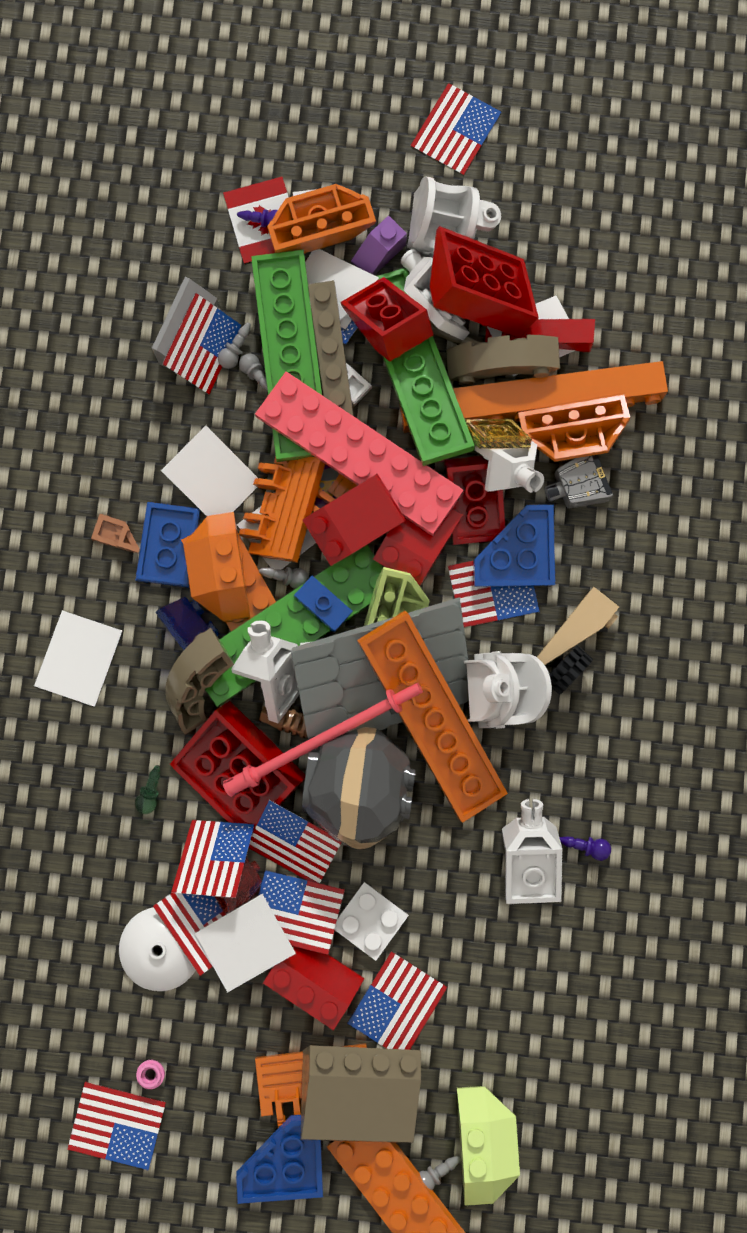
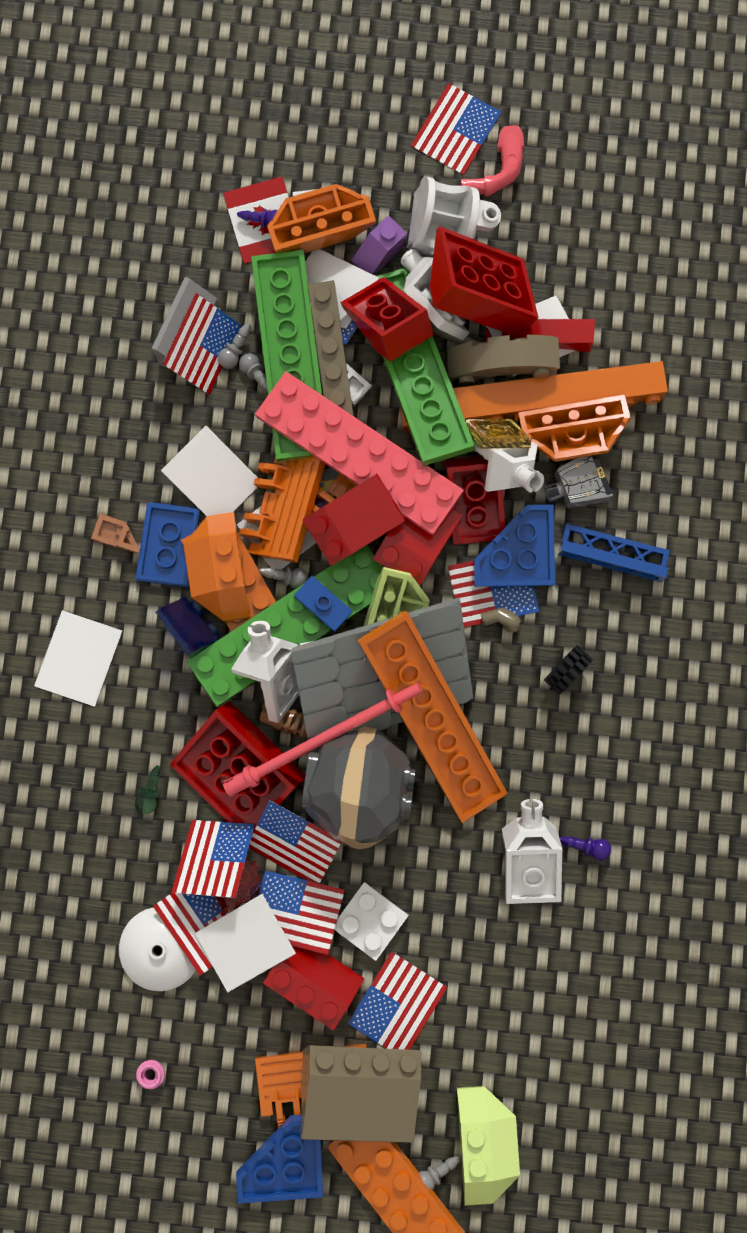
(116, 1126): sticker -> none
(190, 676): dark tan brick -> none
(502, 616): none -> dark tan arm
(507, 689): white animal -> none
(511, 148): none -> coral piece
(587, 619): tan slope -> none
(612, 559): none -> blue fence

